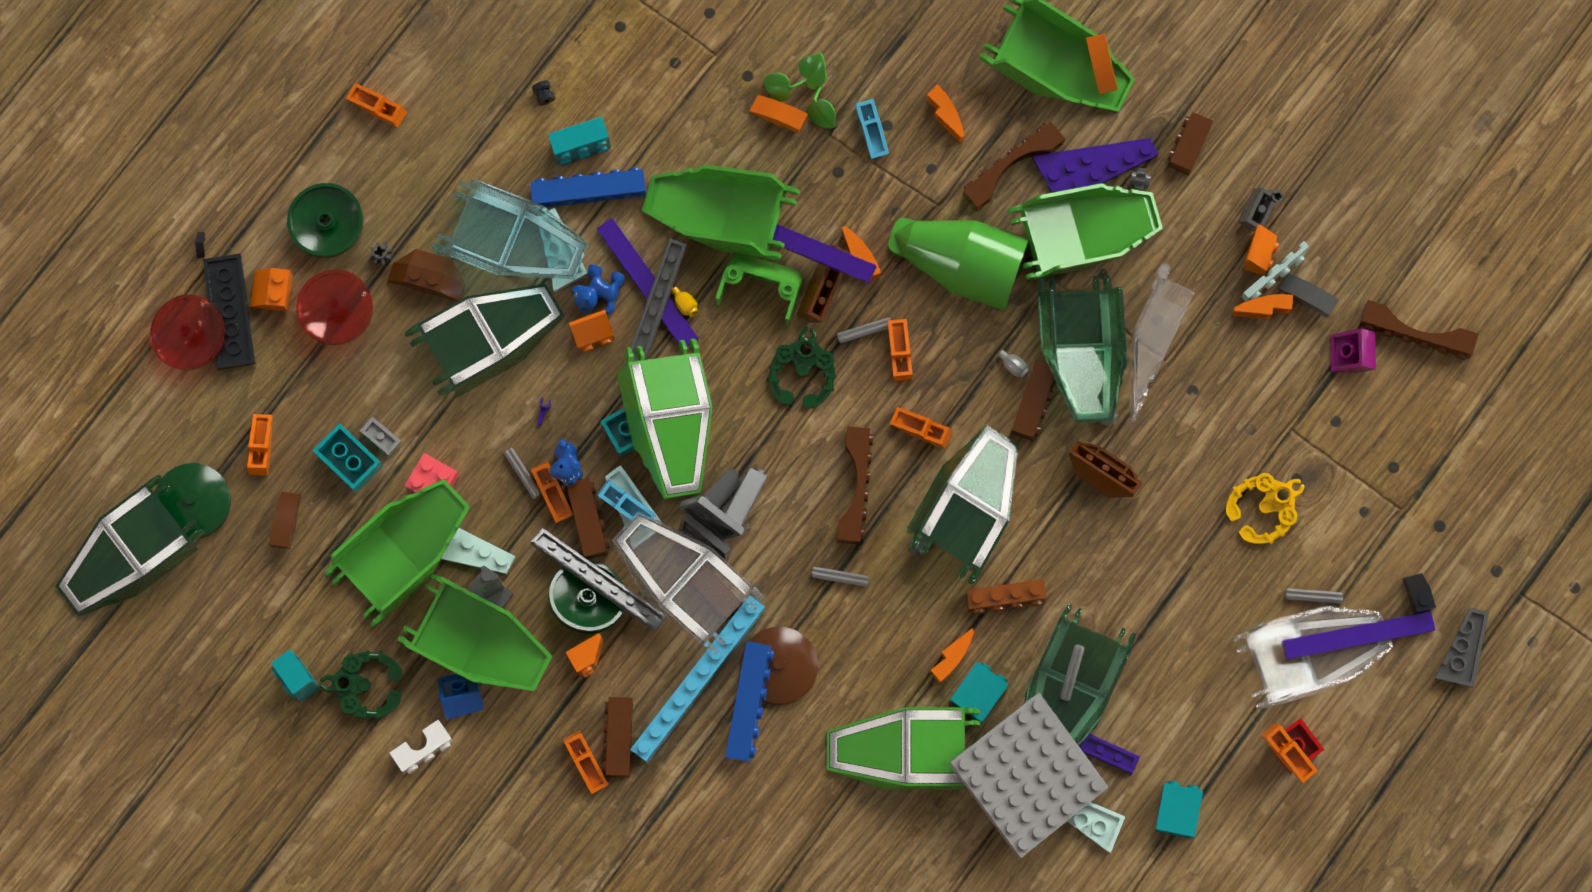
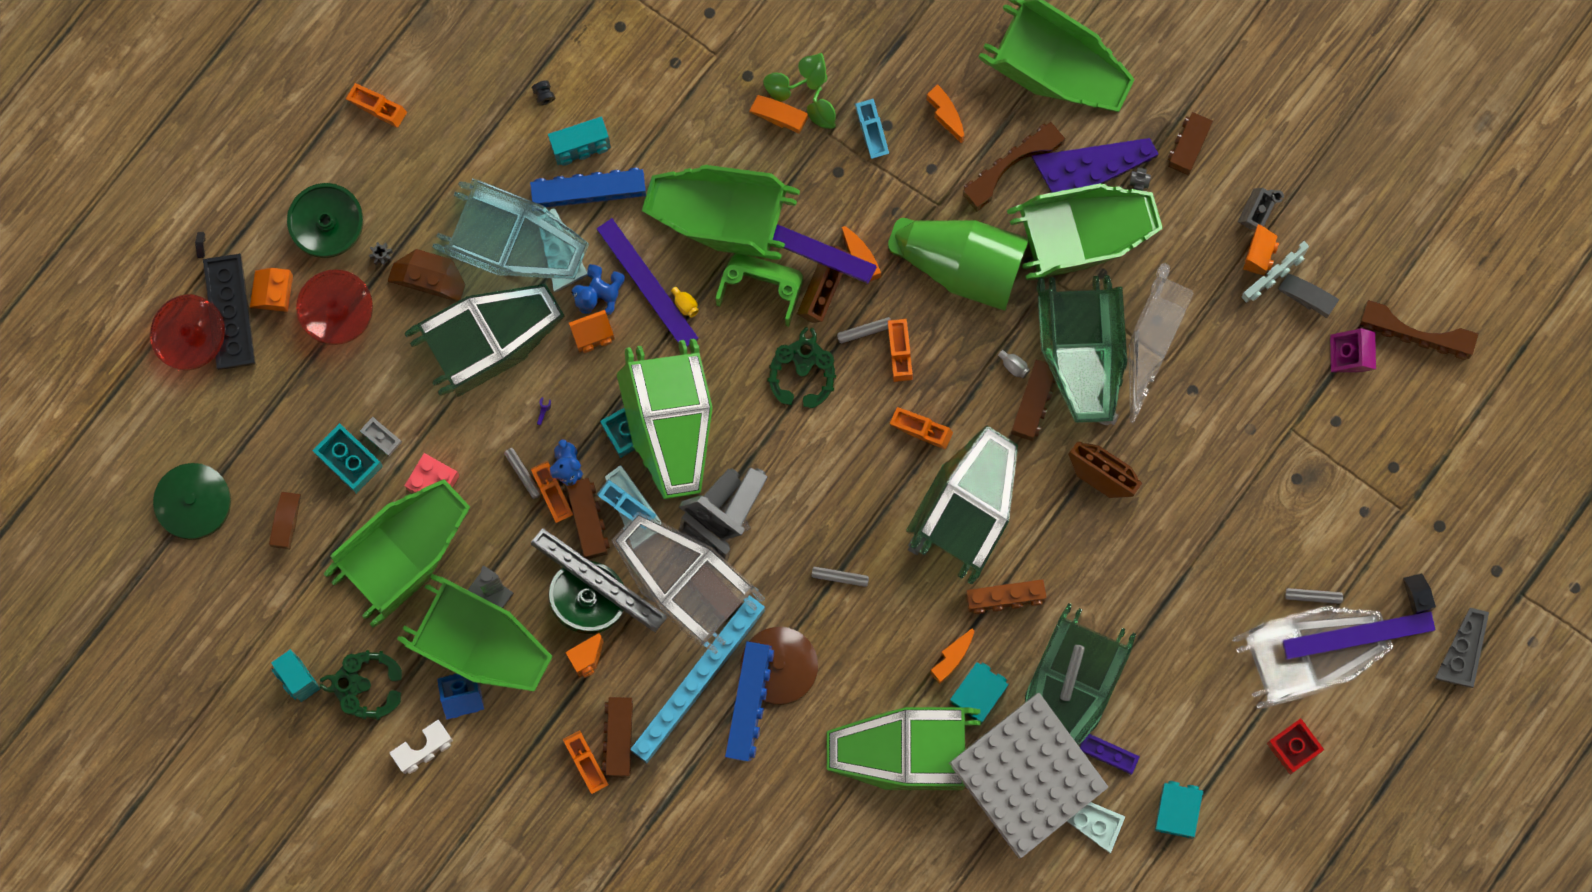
(126, 551): clear green windscreen -> none
(260, 445): orange slope -> none
(476, 552): light aqua wing -> none
(658, 297): dark grey tile -> none
(850, 525): reddish brown arch -> none
(1102, 63): orange slope -> none
(1264, 306): orange slope -> none
(1271, 503): yellow piece -> none
(1289, 752): orange slope -> none

